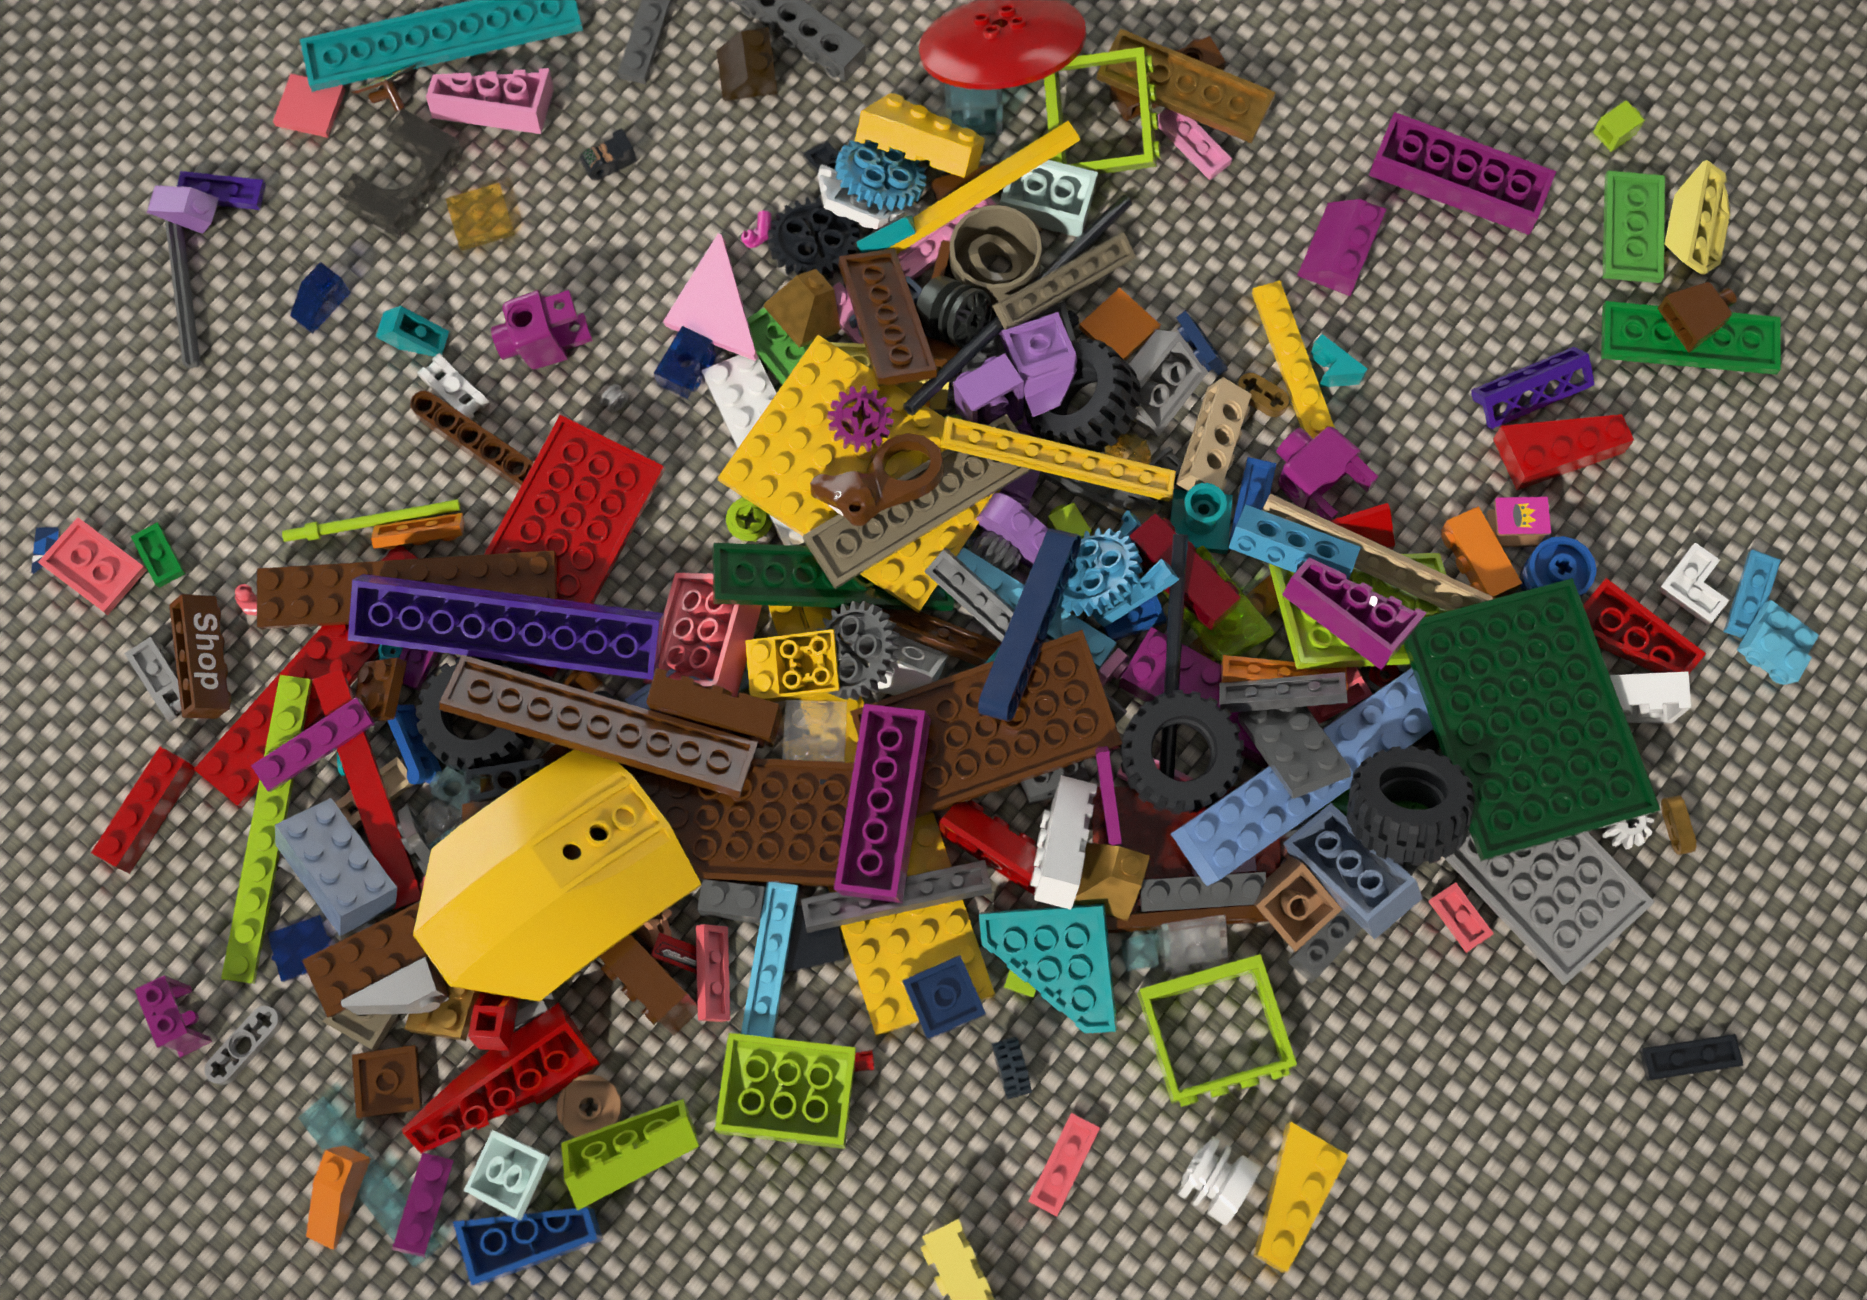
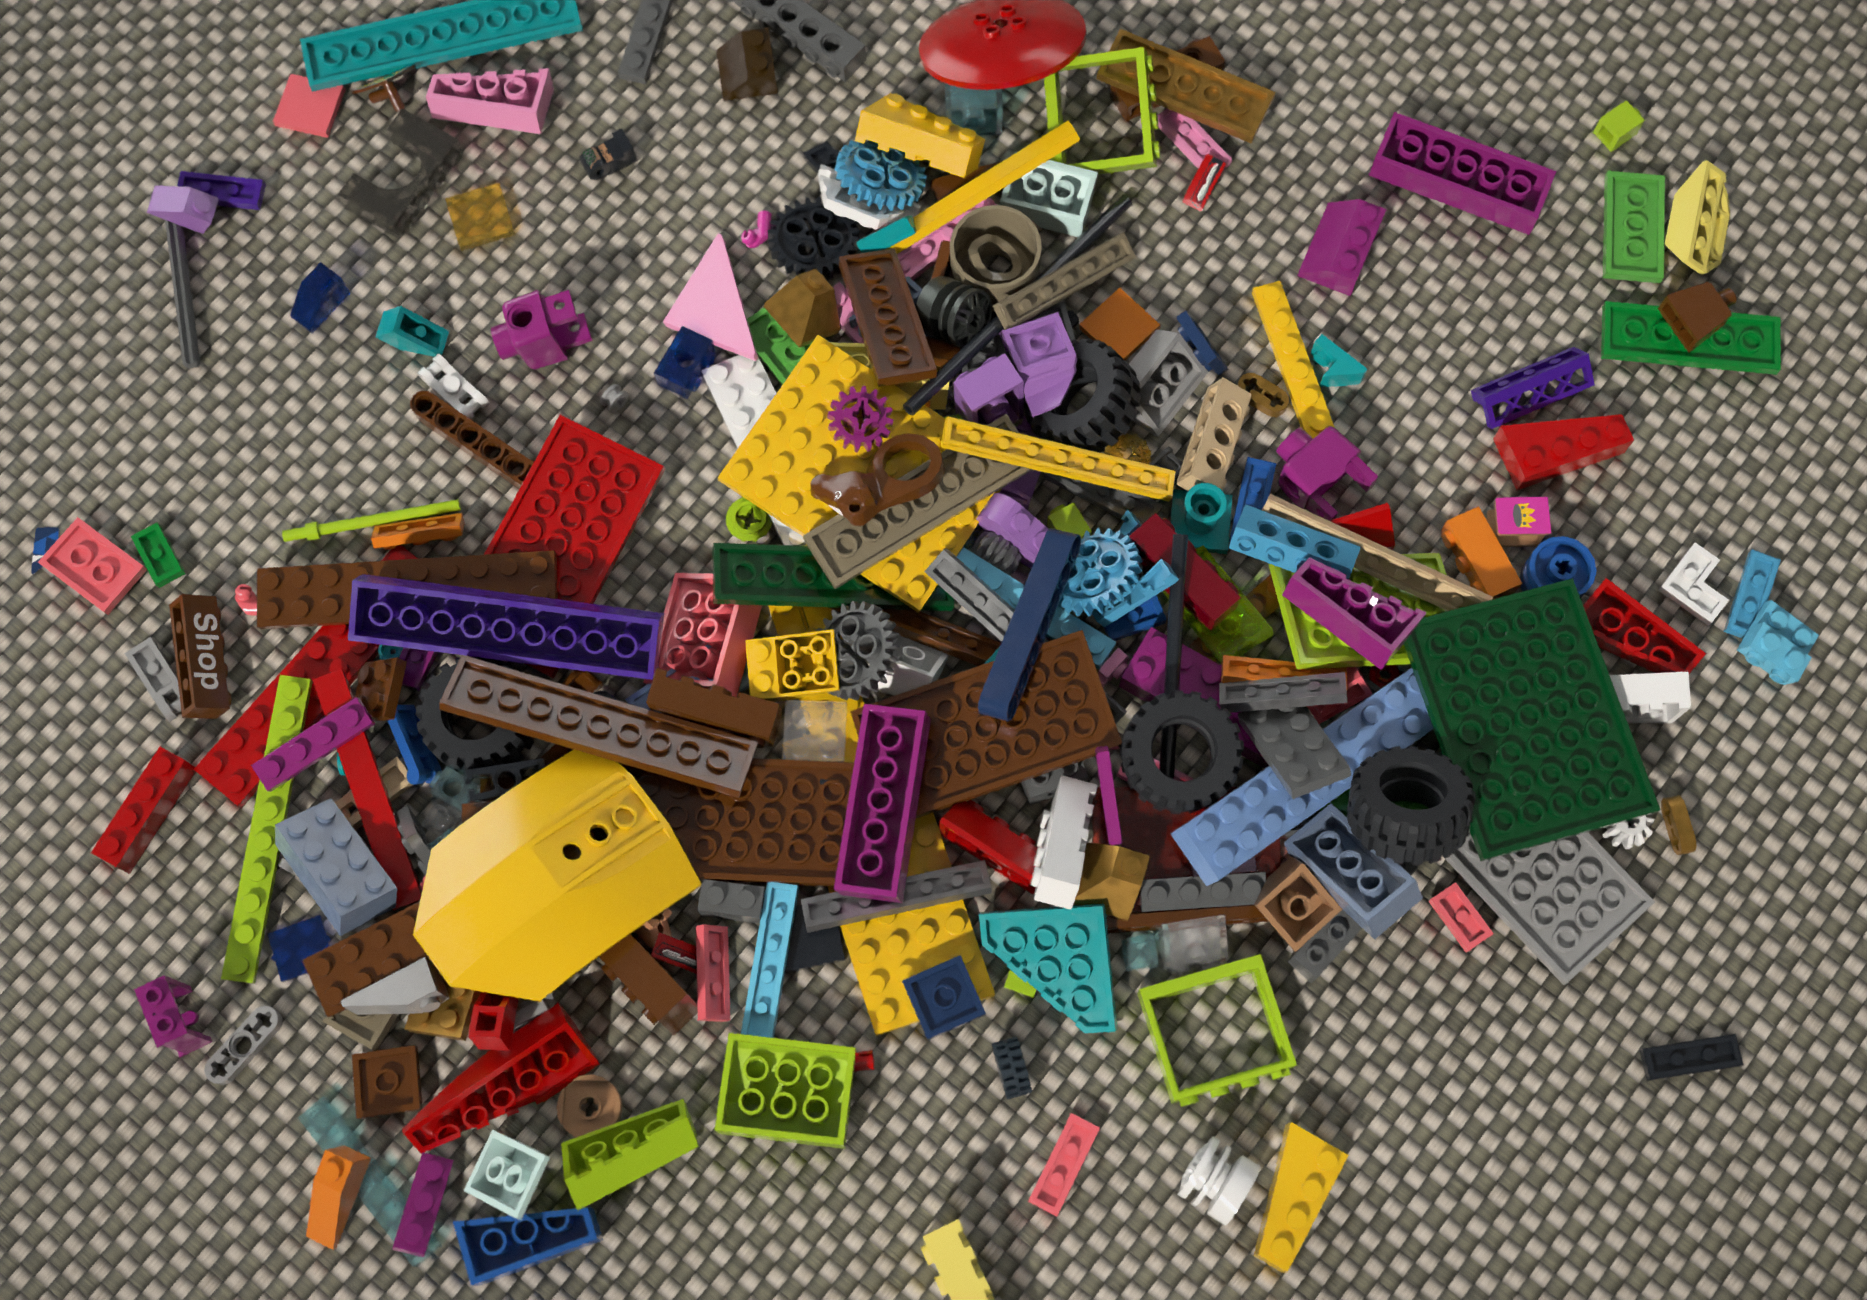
(1203, 182): none -> sticker

